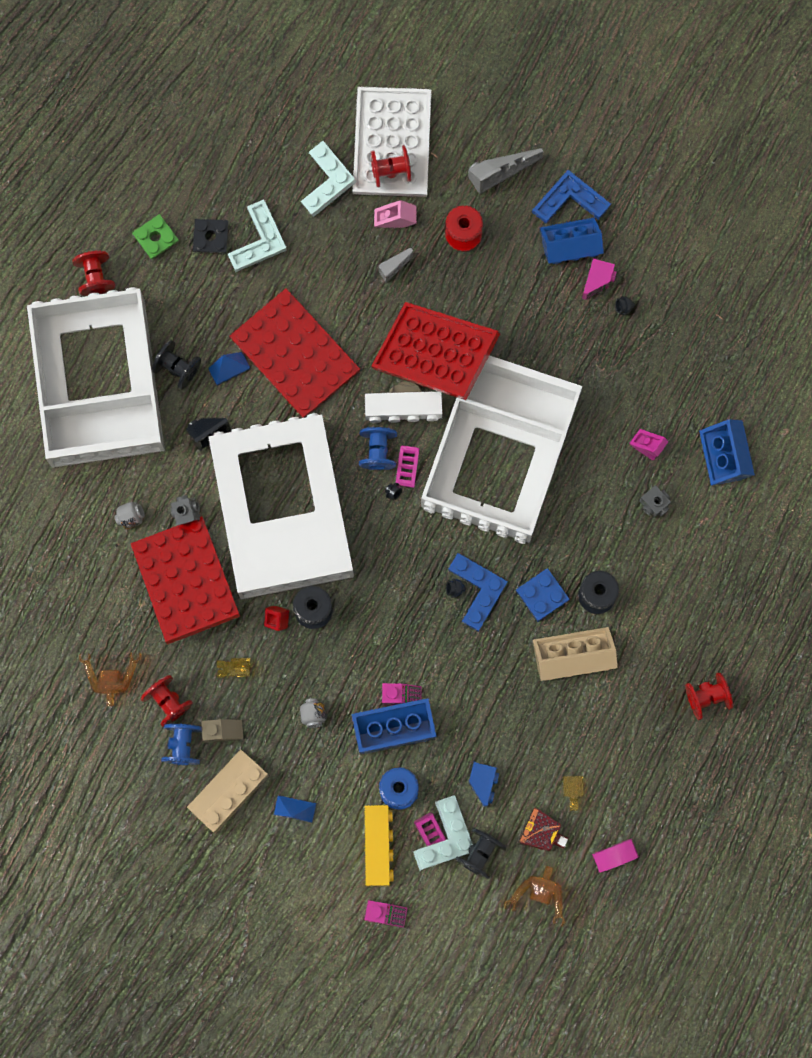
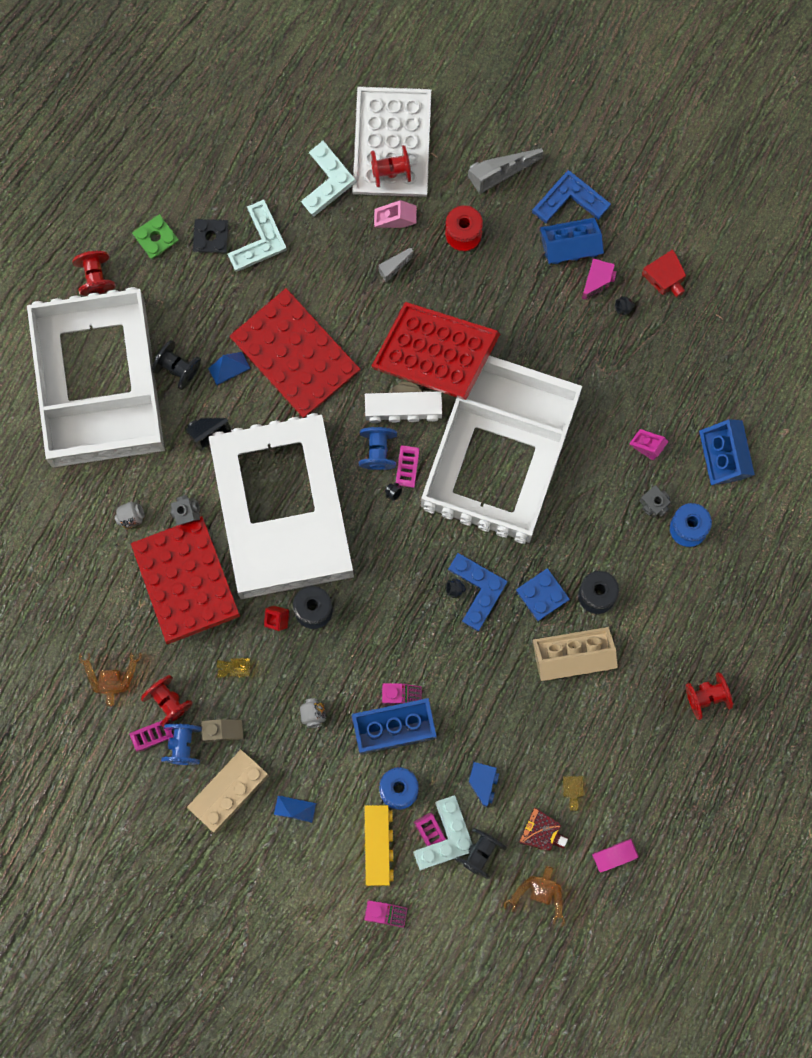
(153, 742): none -> dark pink slope
(666, 274): none -> red torso
(695, 515): none -> blue hose

